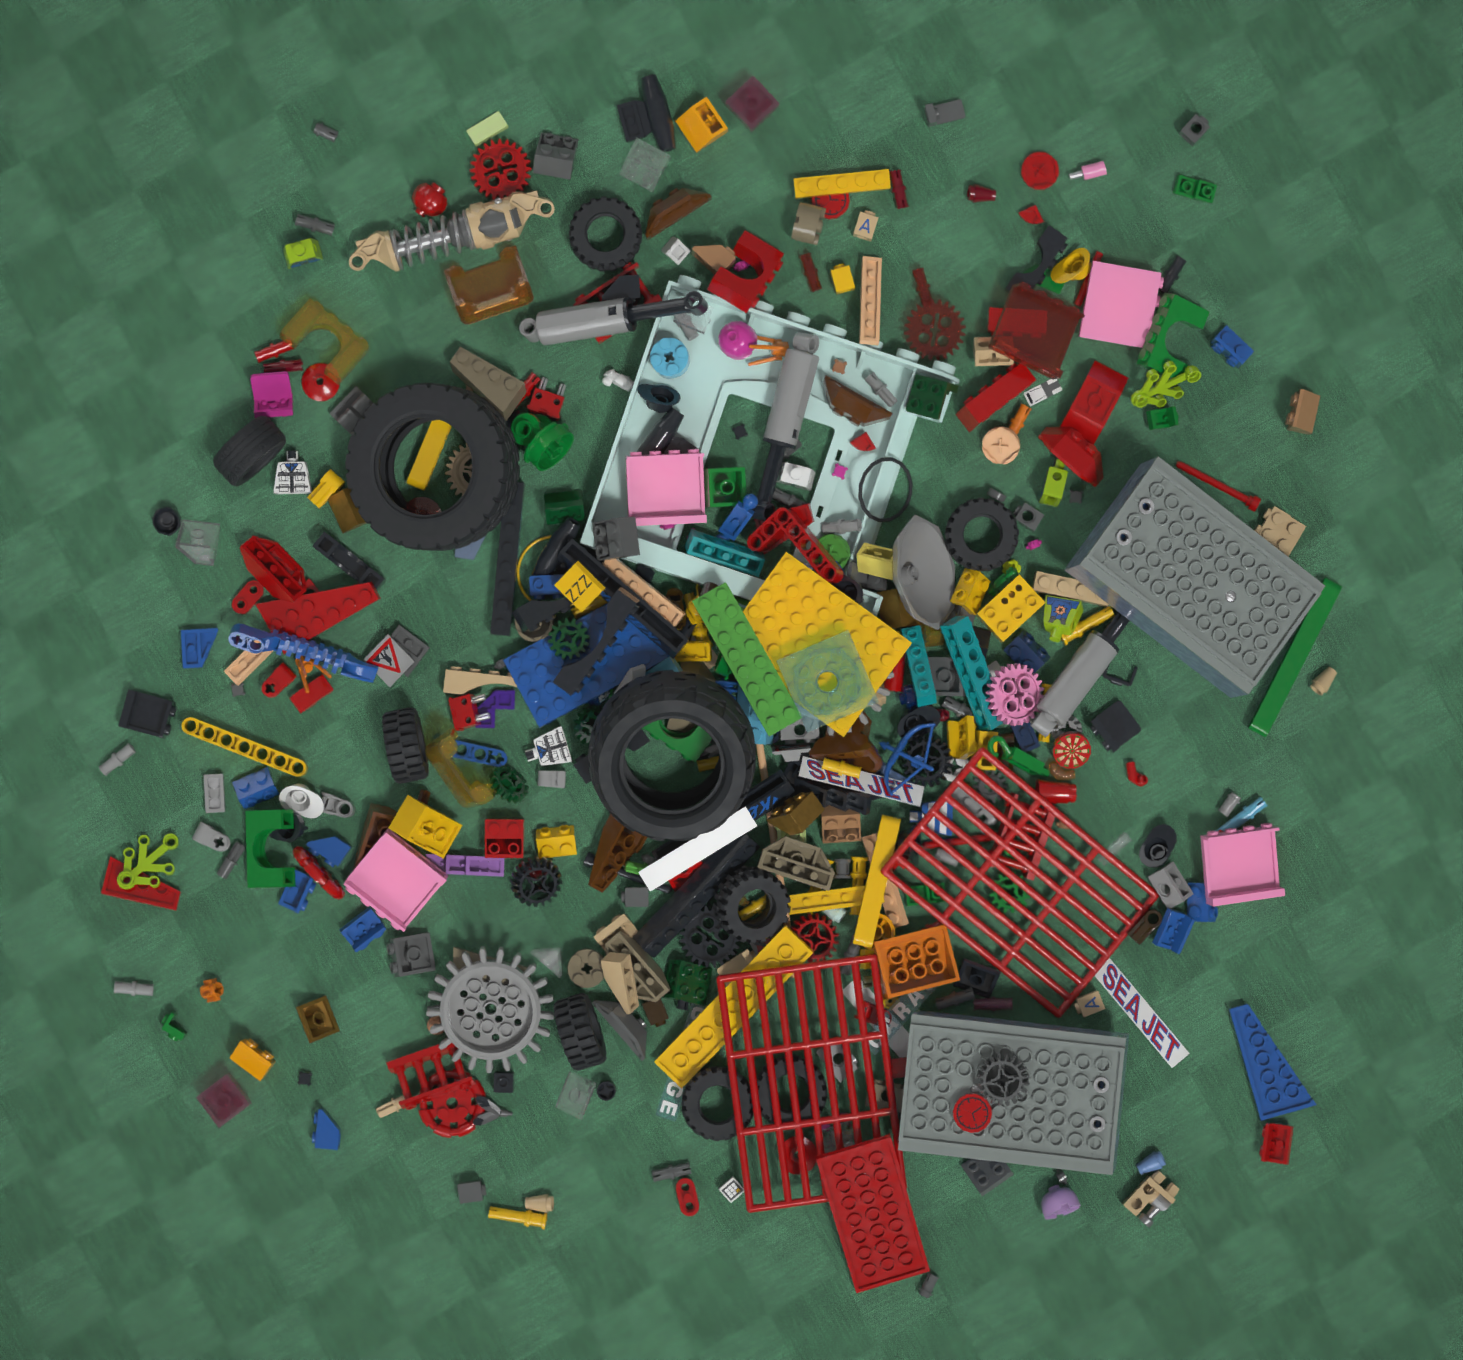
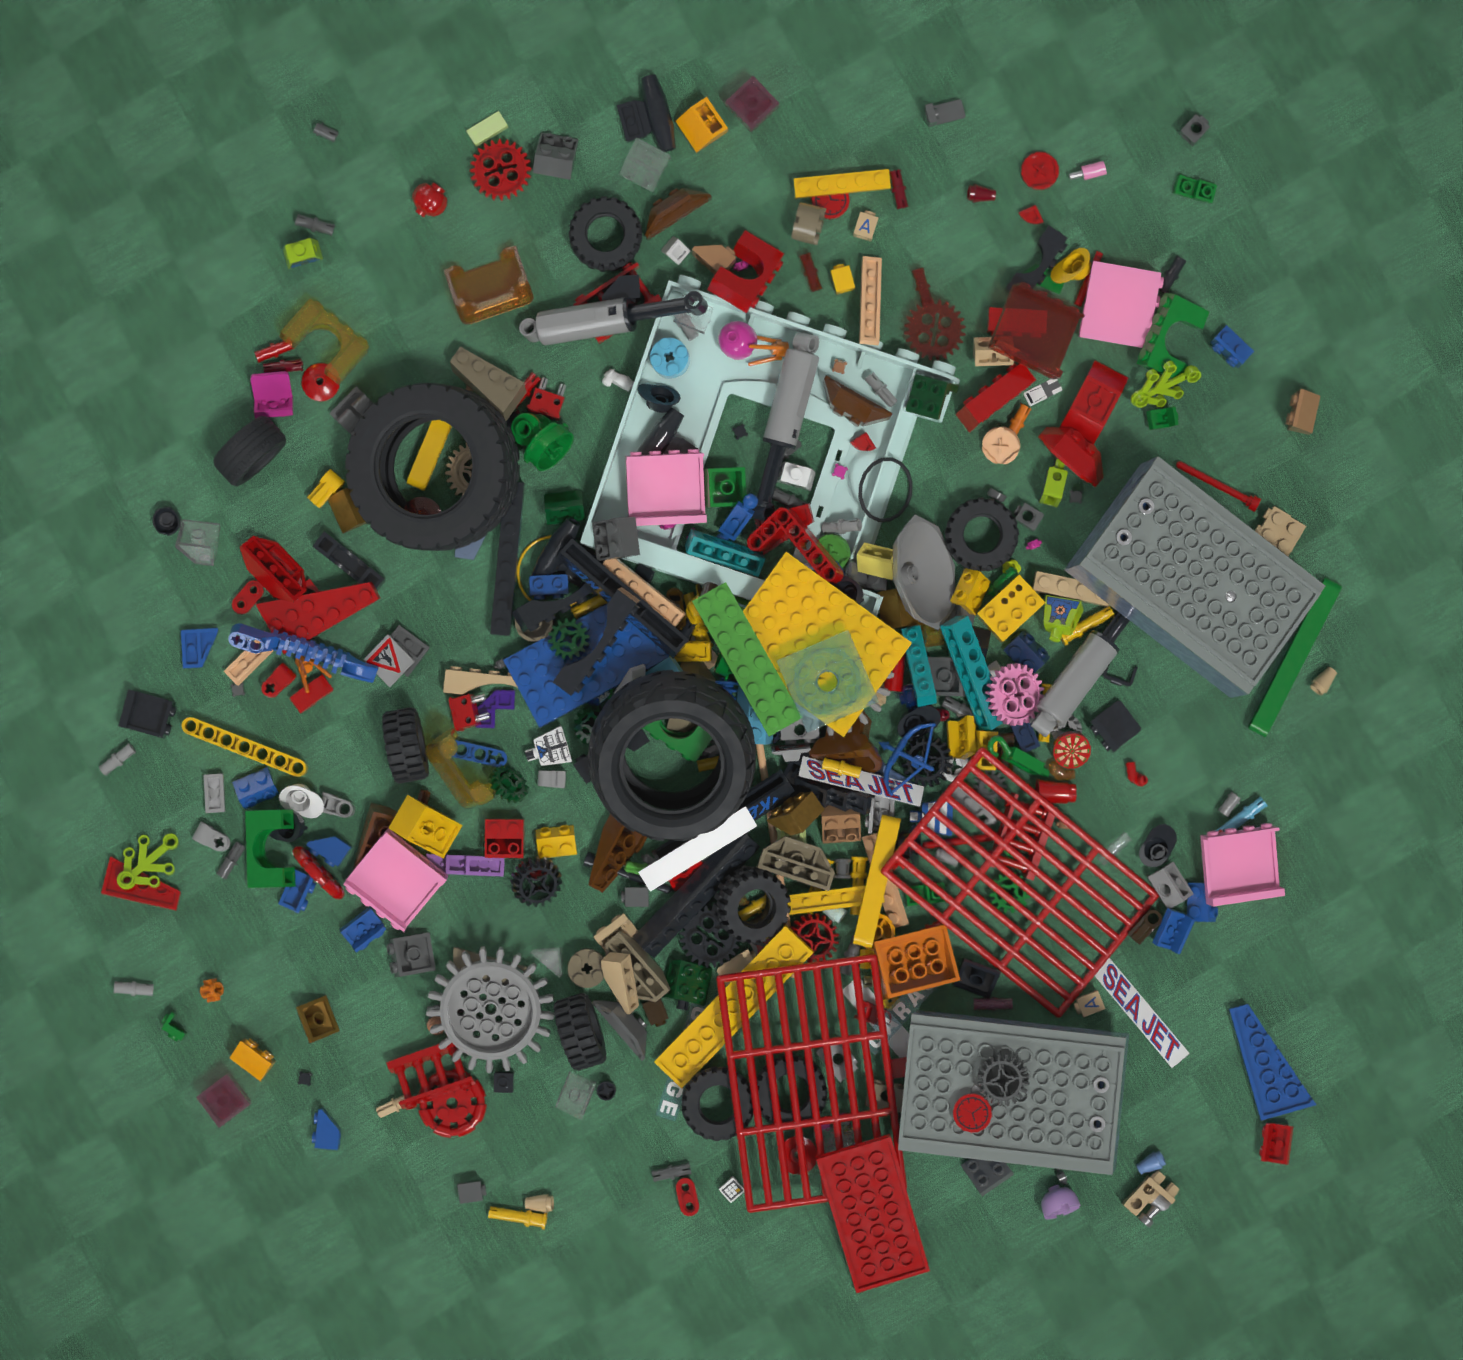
(292, 476): torso -> none
(477, 227): piece -> none
(492, 1113): flat silver piece -> none
(579, 586): yellow tile -> none
(879, 806): none -> light grey bracket
(928, 1285): dark grey pin -> none
(955, 998): dark grey pin -> none

